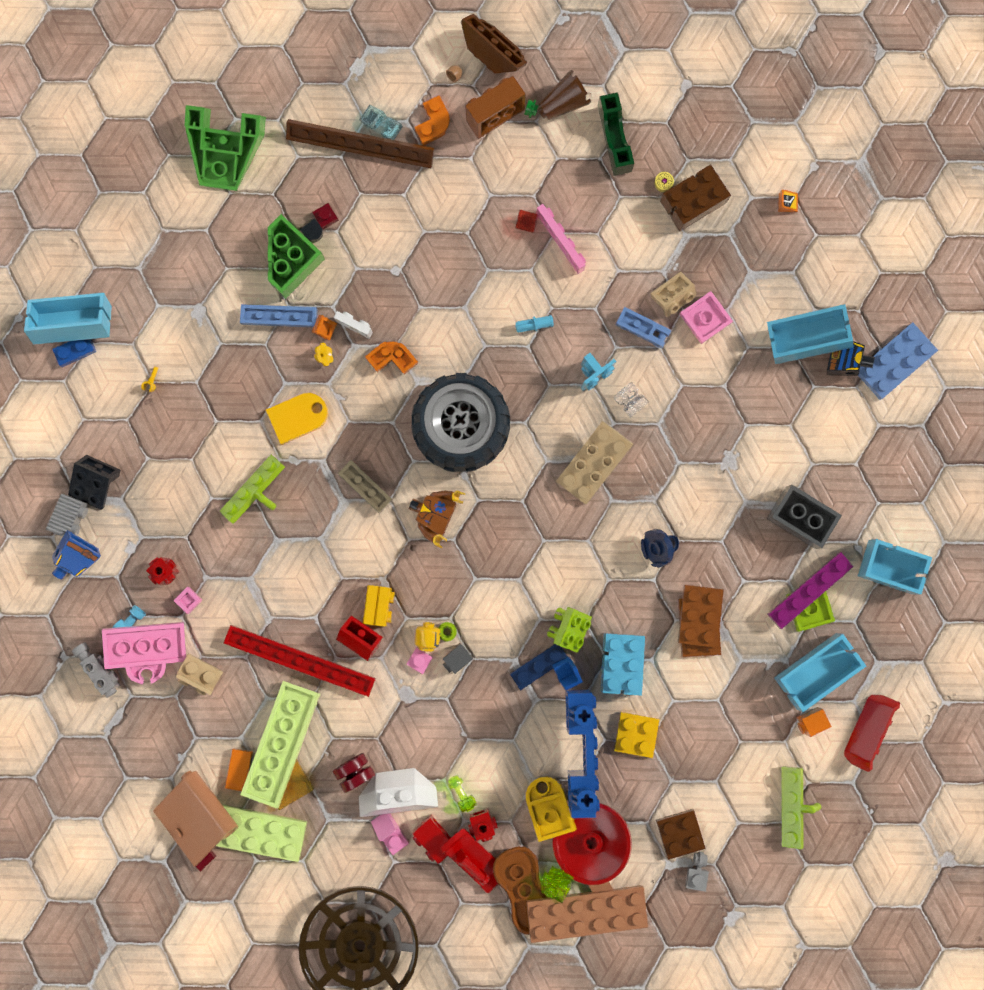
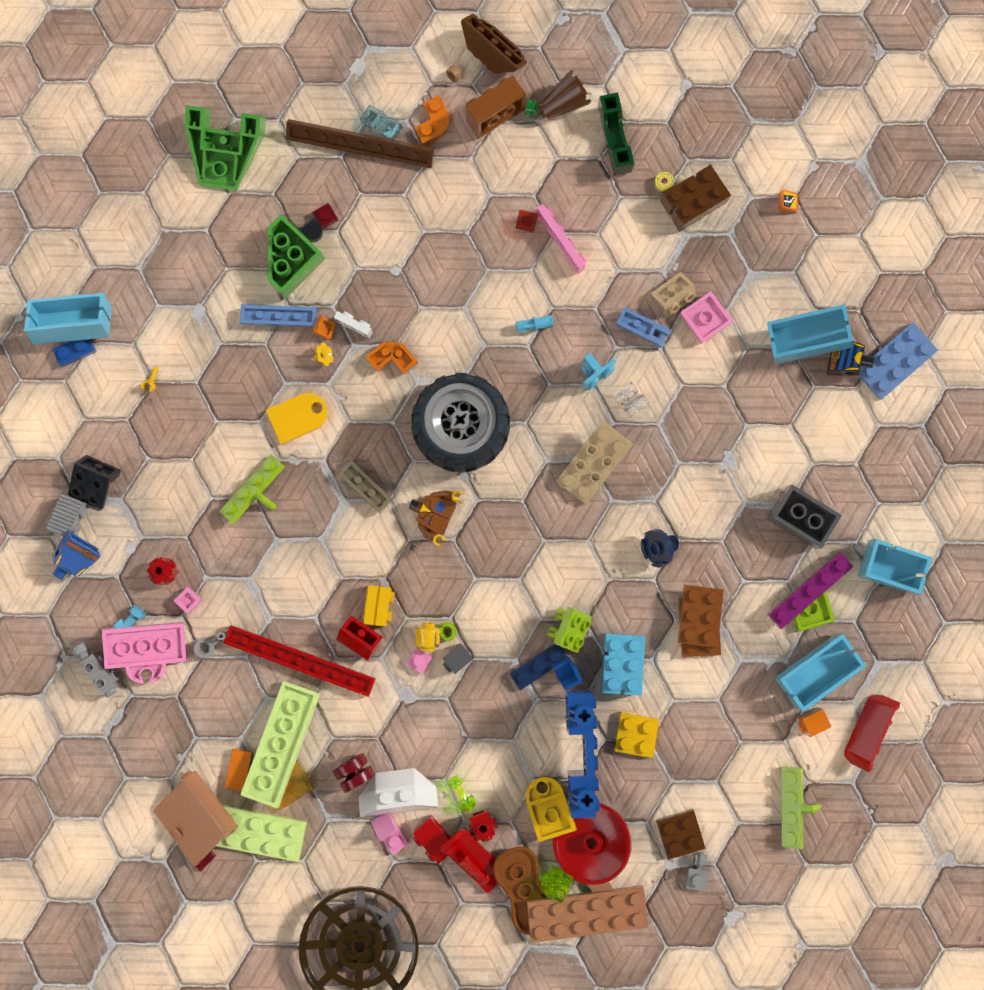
(198, 674): tan bracket -> none
(209, 644): none -> light grey plate

